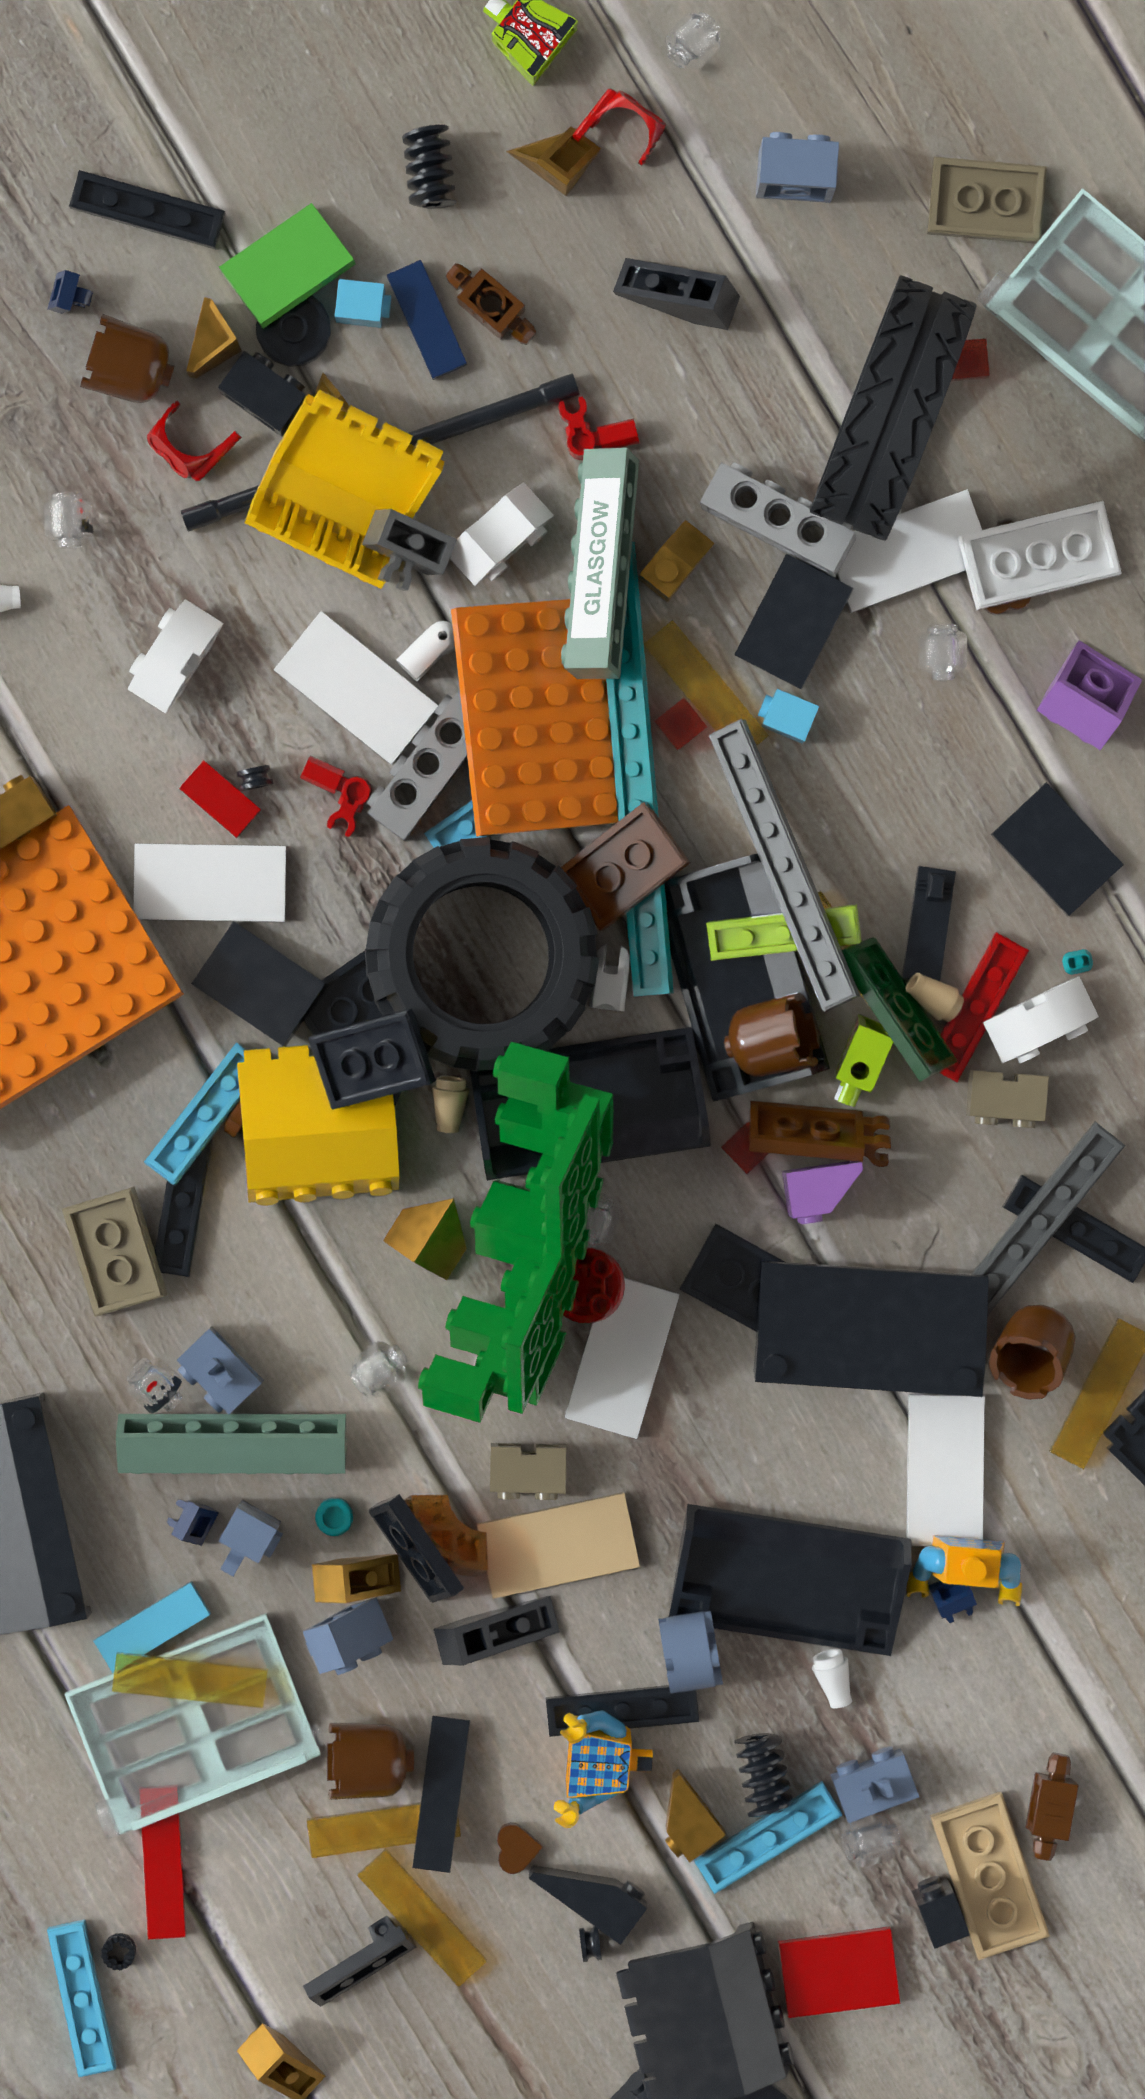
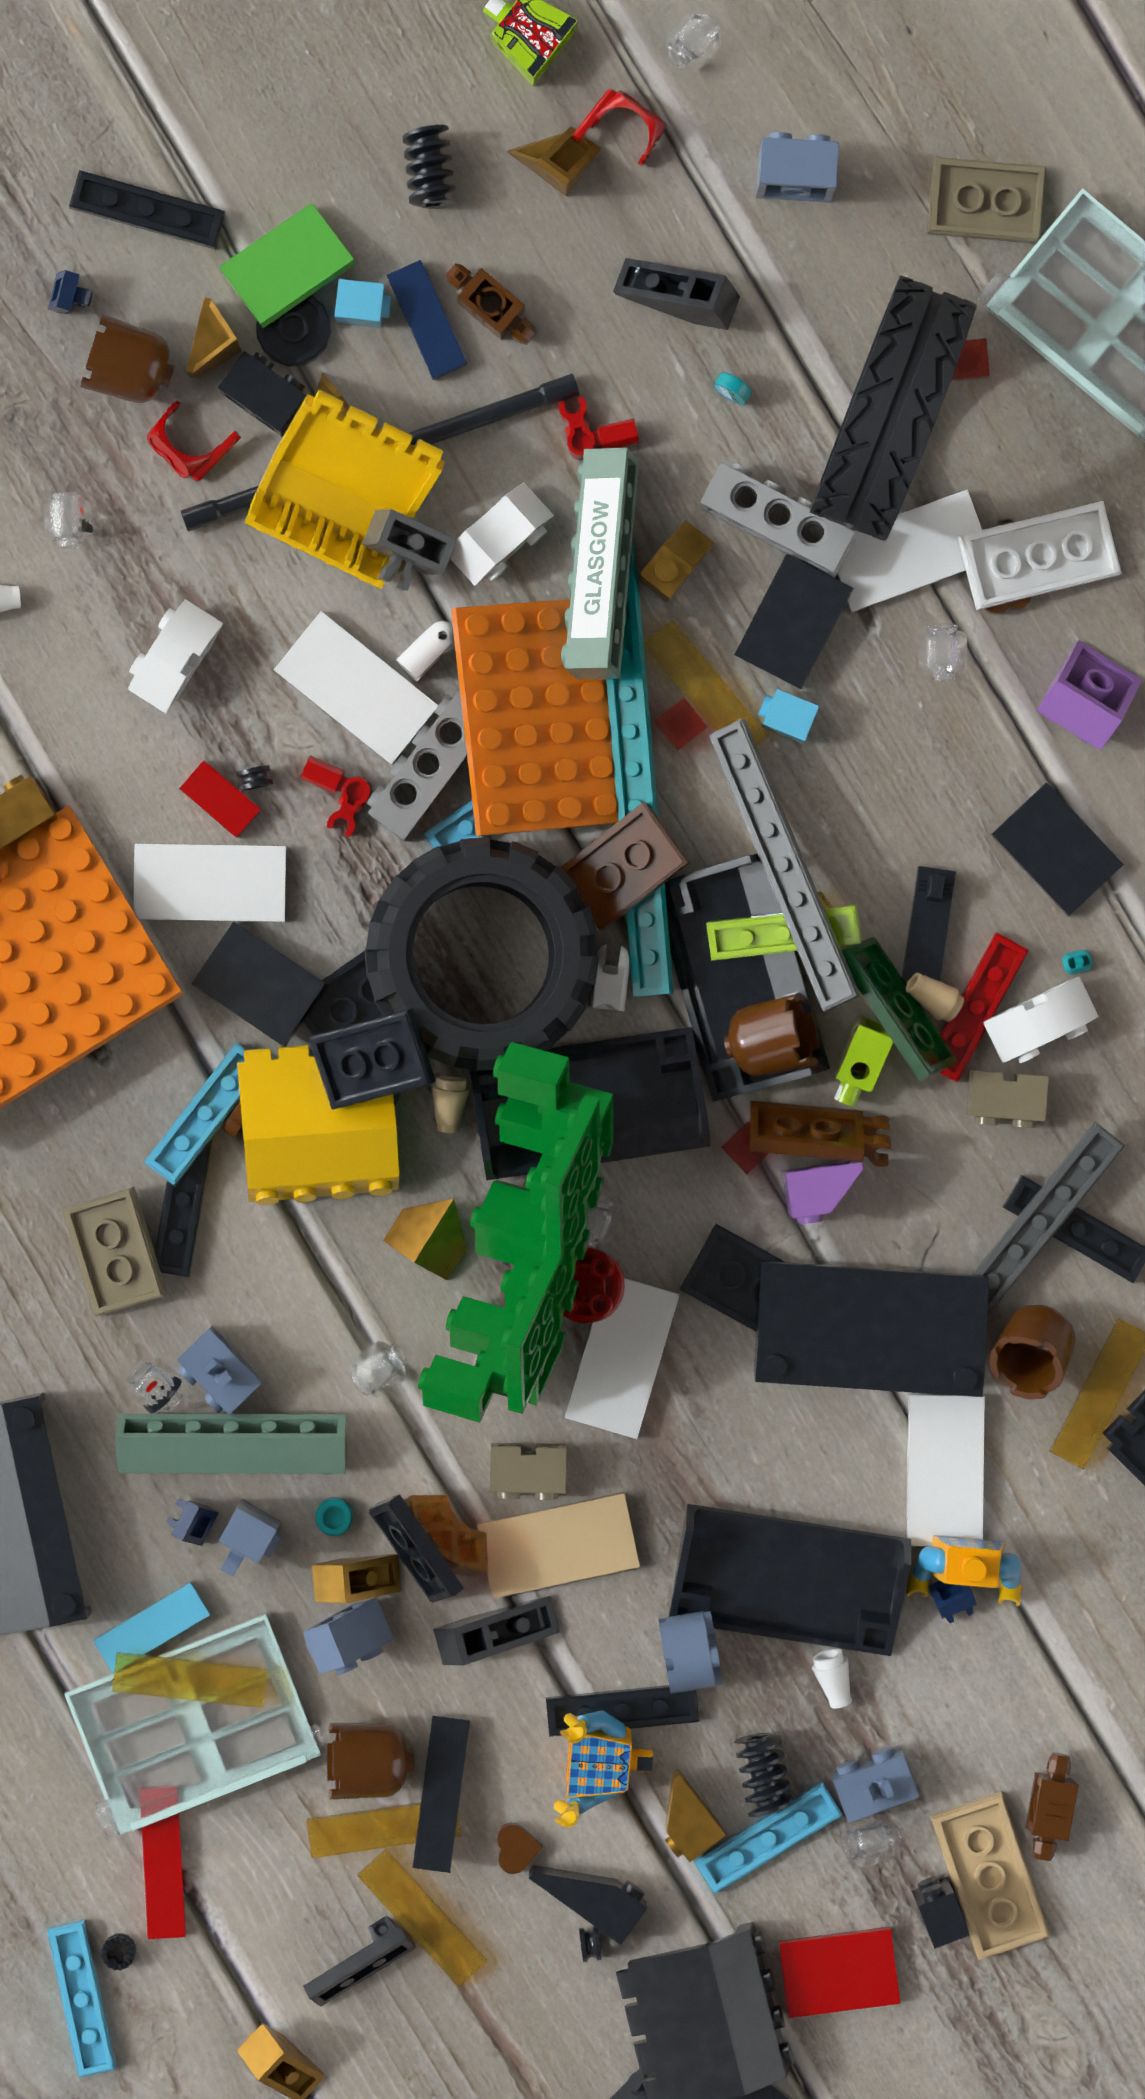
(732, 388): none -> teal tile

